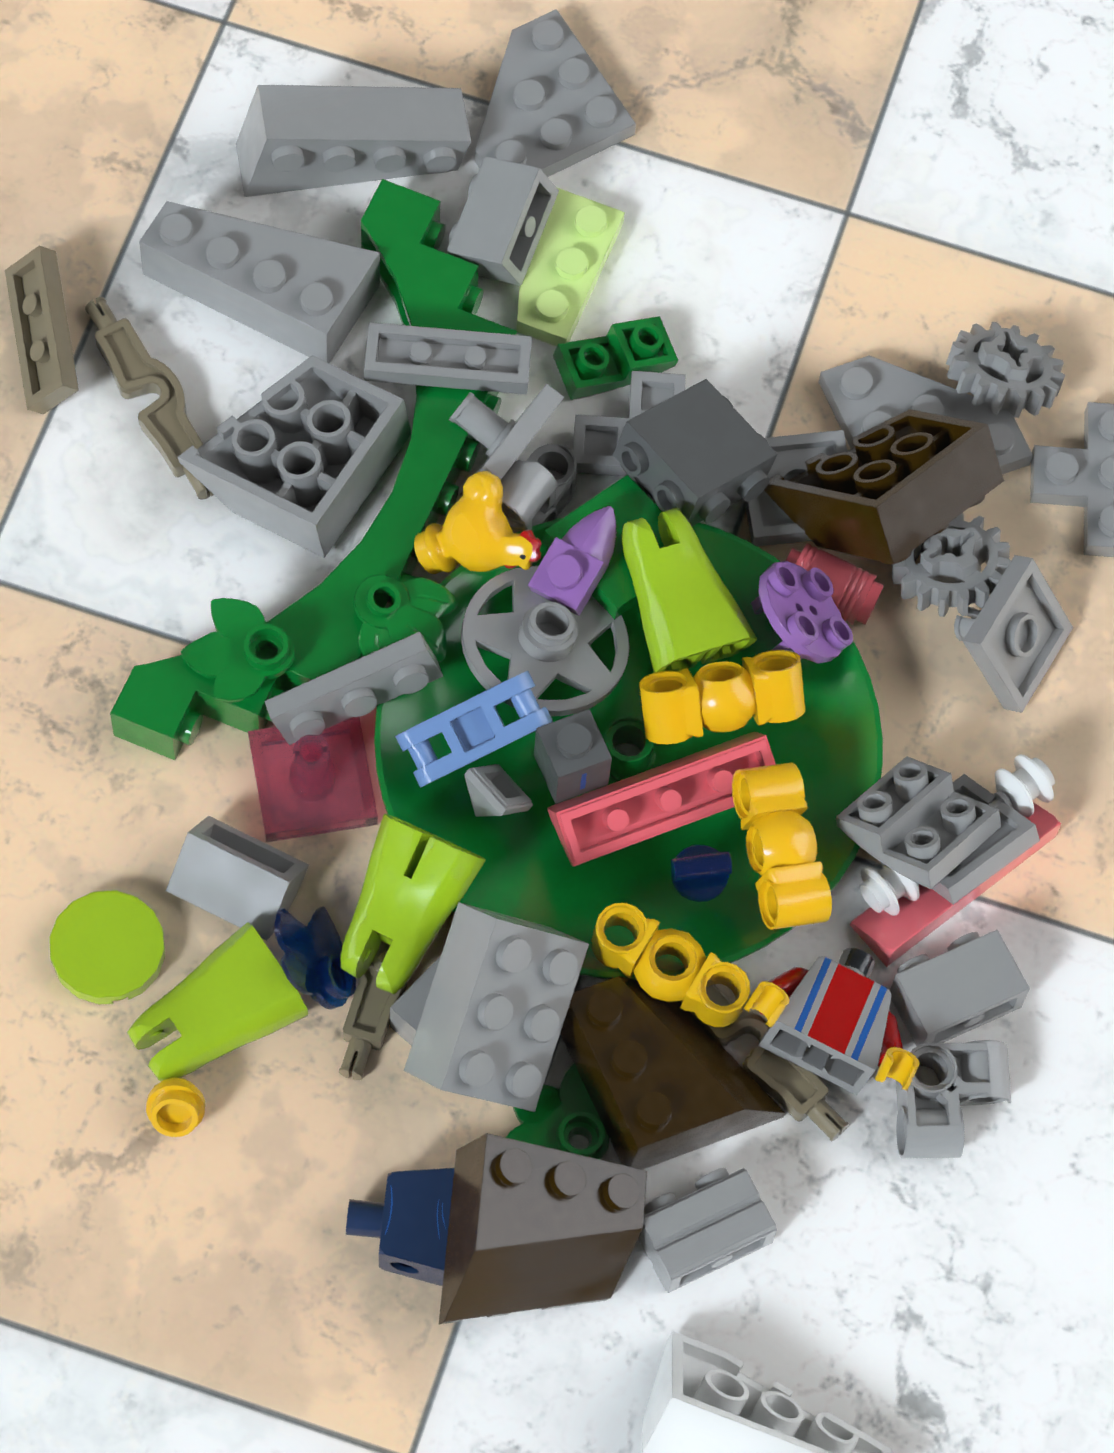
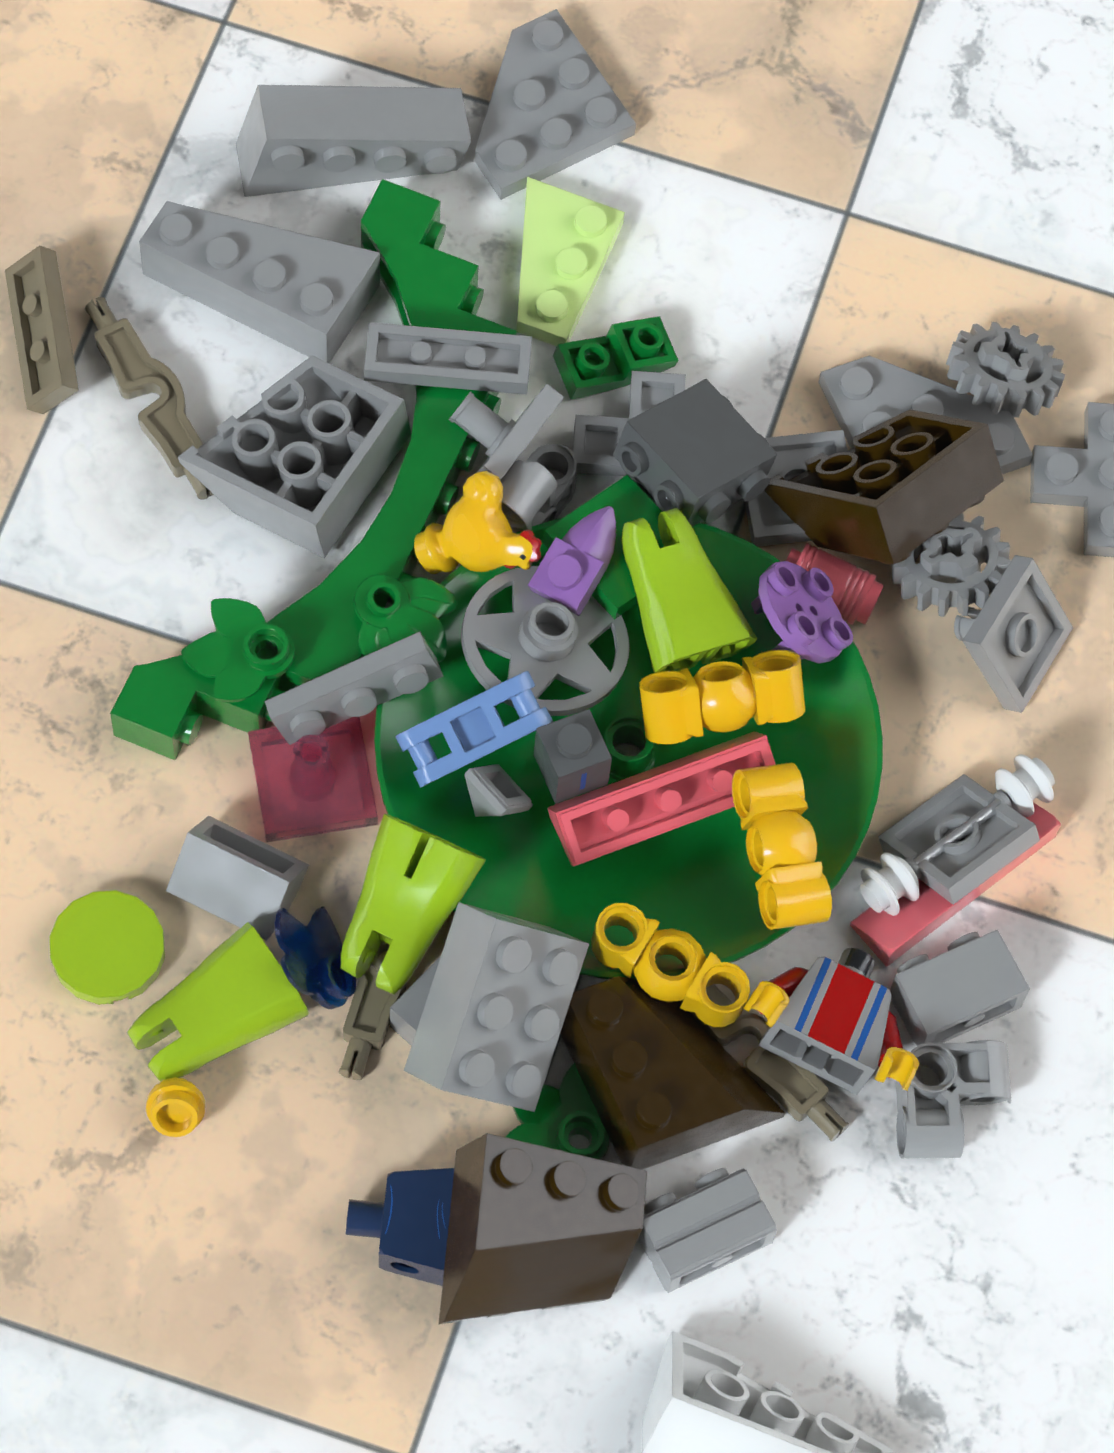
(503, 219): light grey brick -> none
(701, 872): clear blue plate -> none
(918, 822): light grey slope -> none

